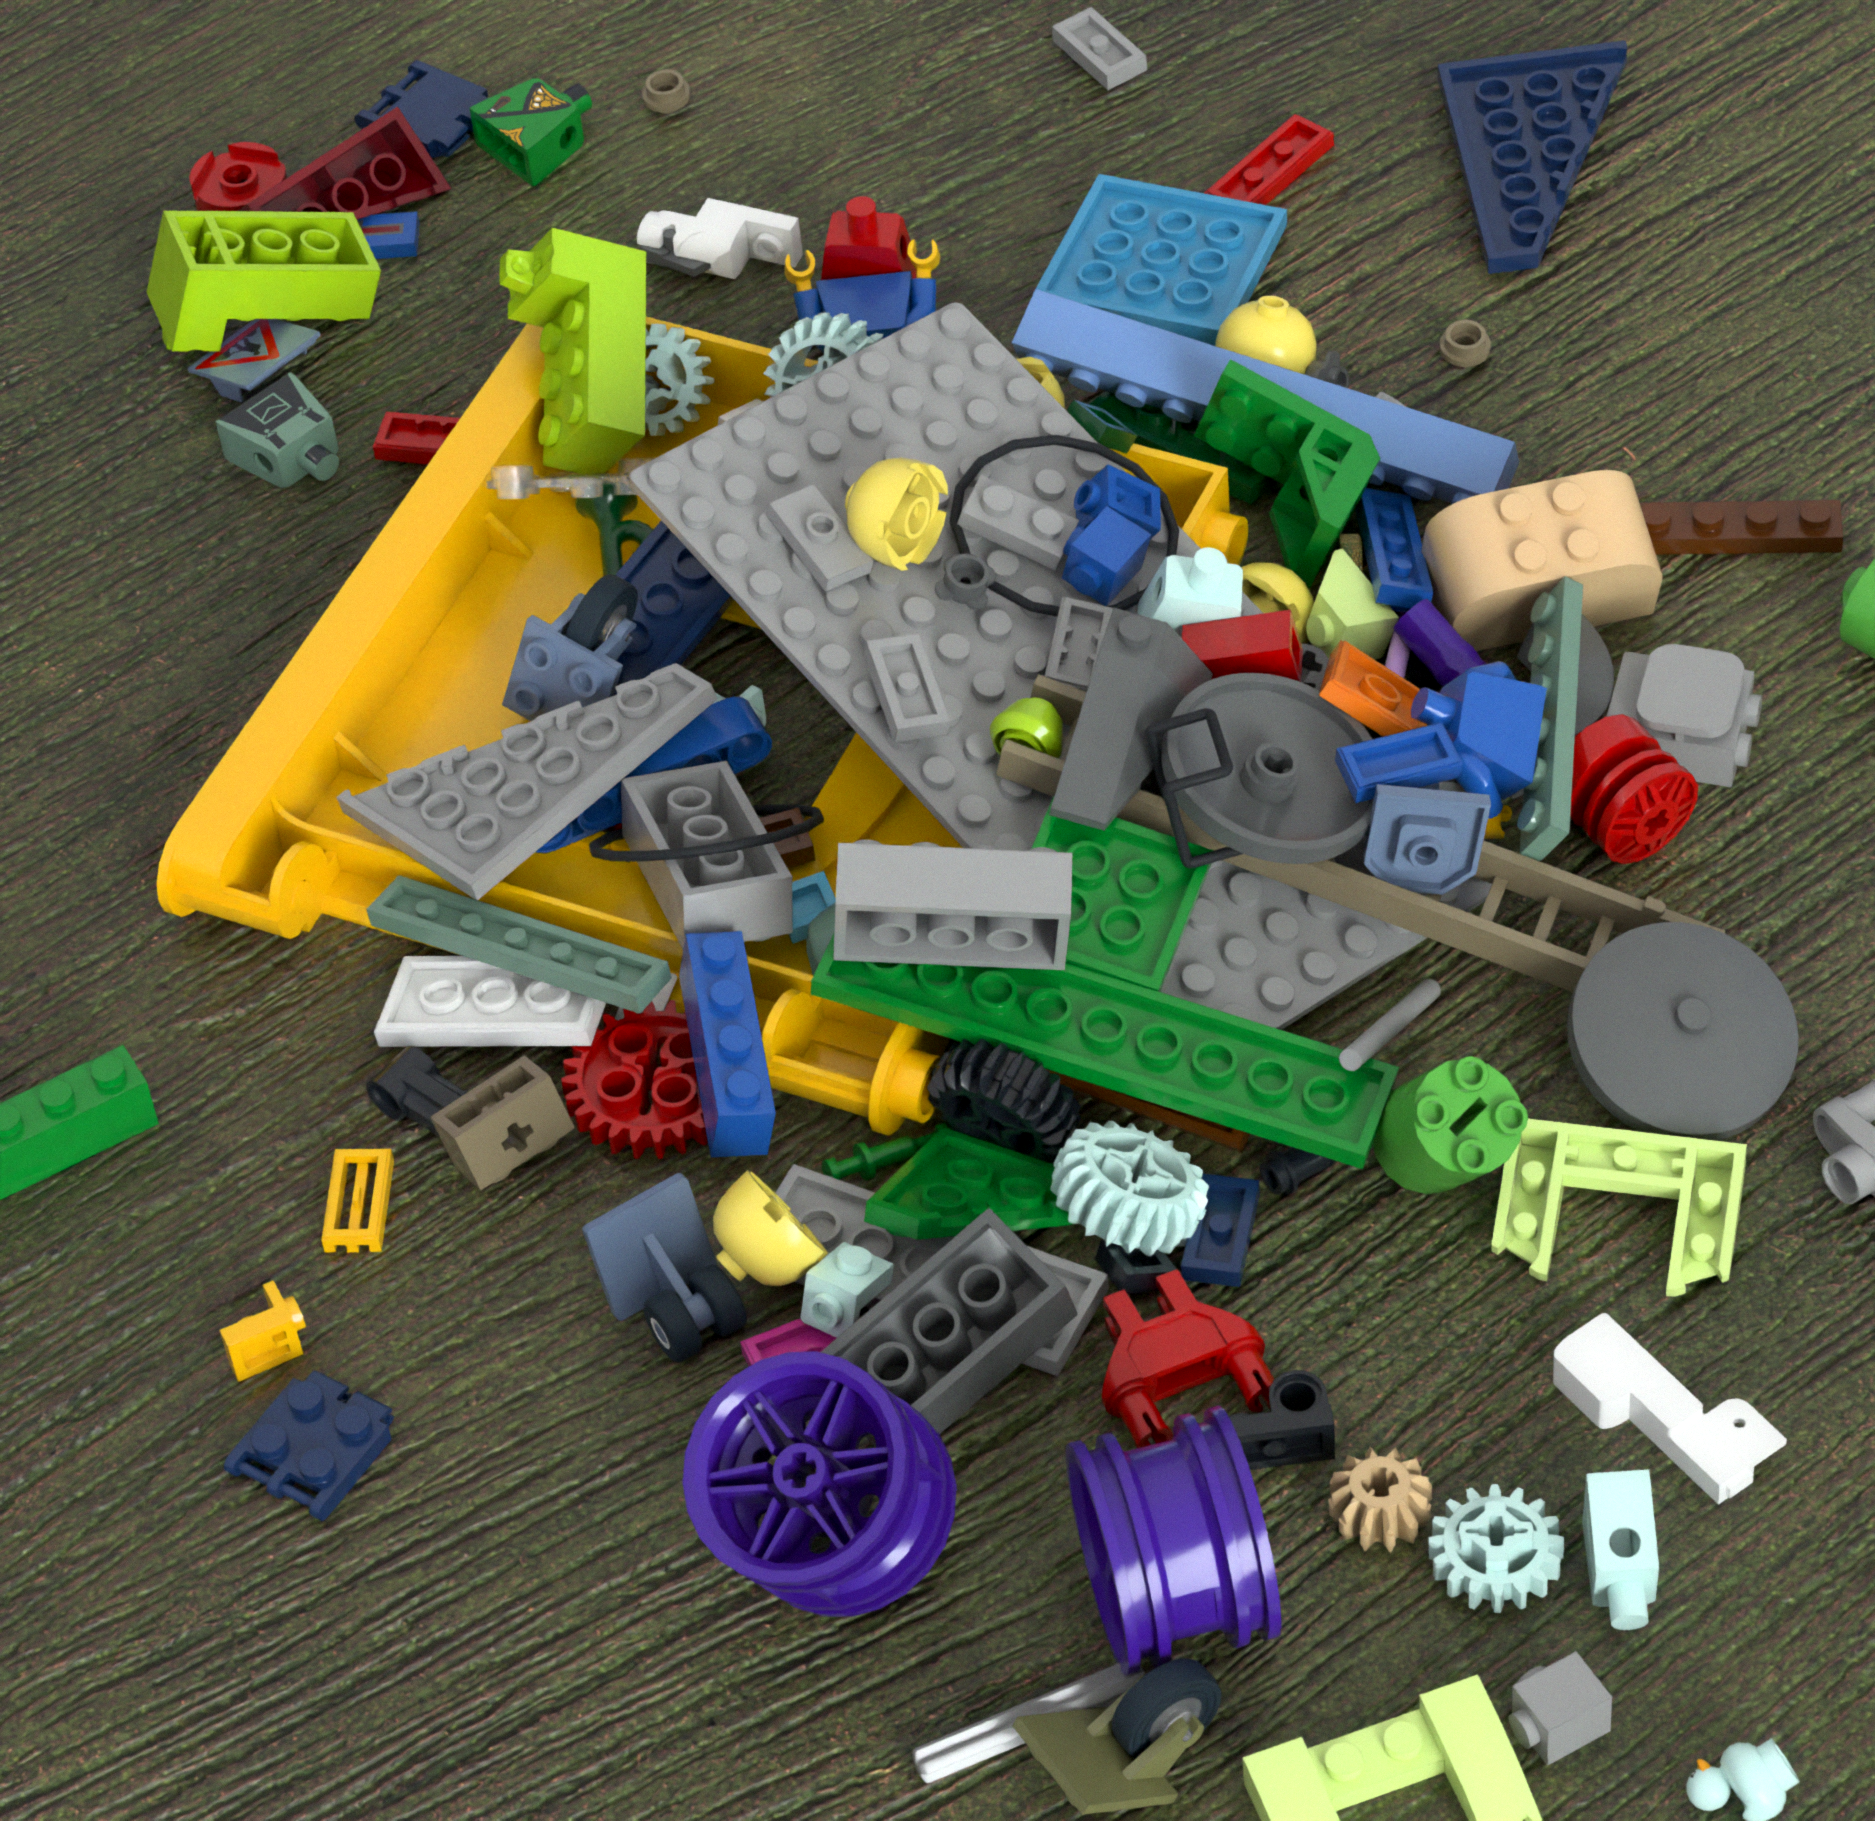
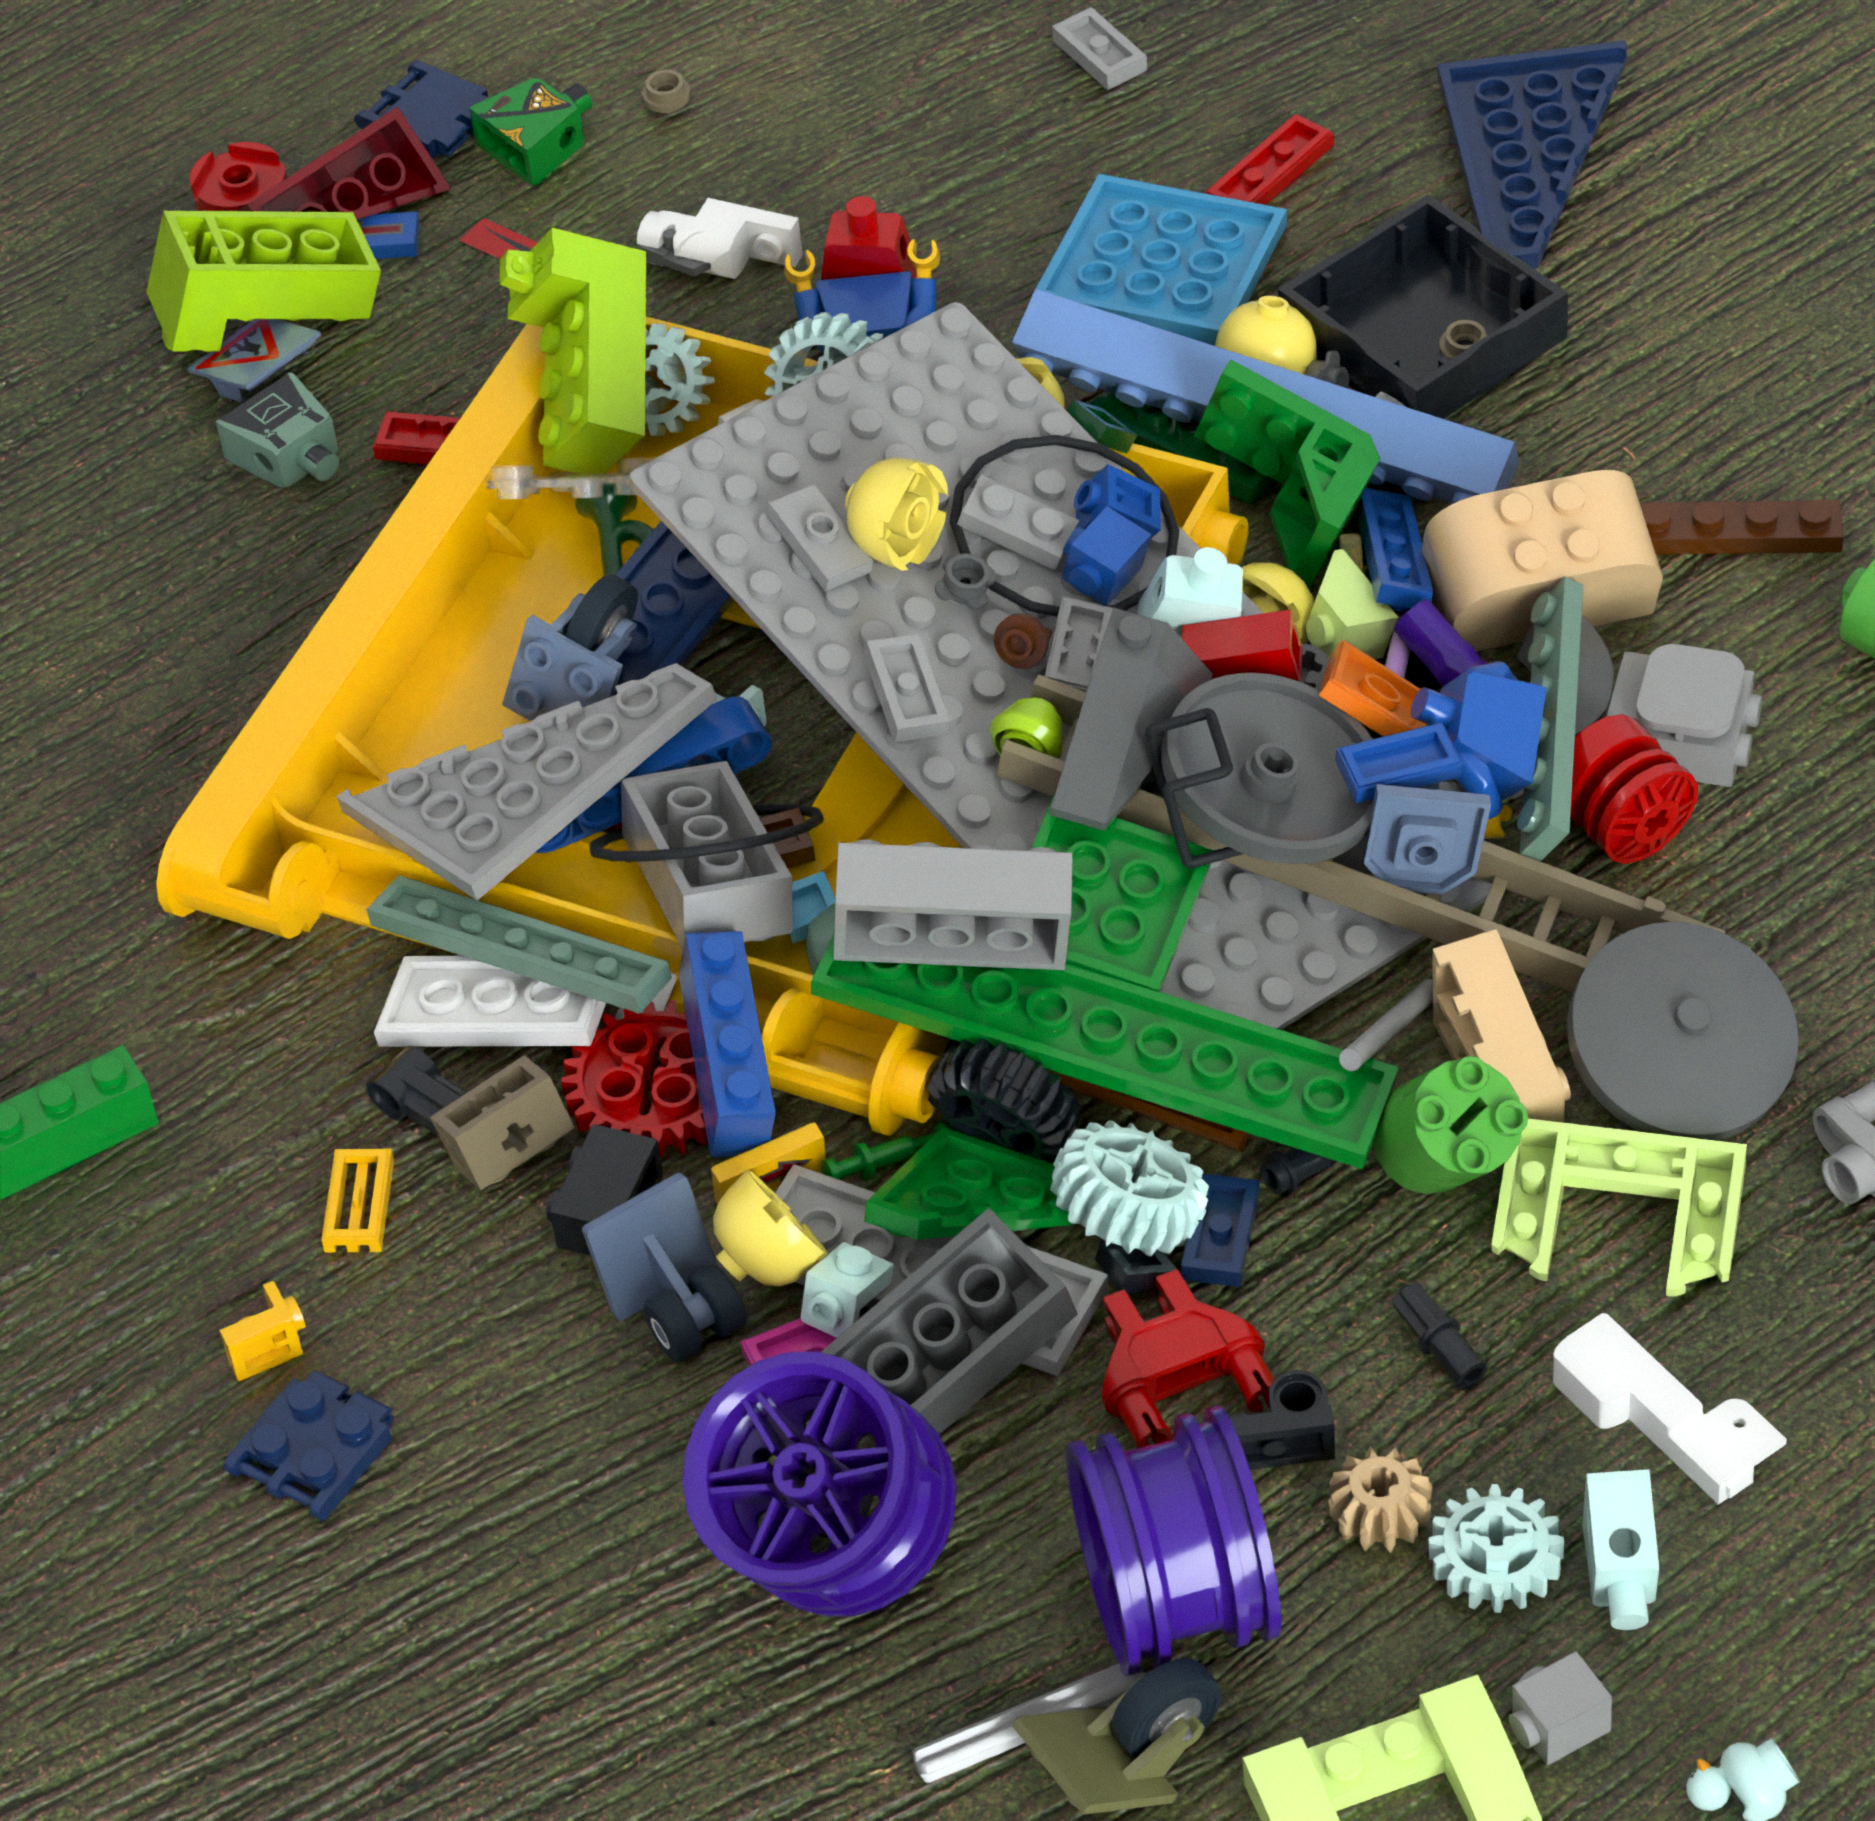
(496, 239): none -> red sticker
(601, 1176): none -> black brick
(773, 1159): none -> yellow tile
(1021, 640): none -> reddish brown plate
(1402, 289): none -> black tile
(1439, 1336): none -> black axle
(1487, 1016): none -> tan wedge

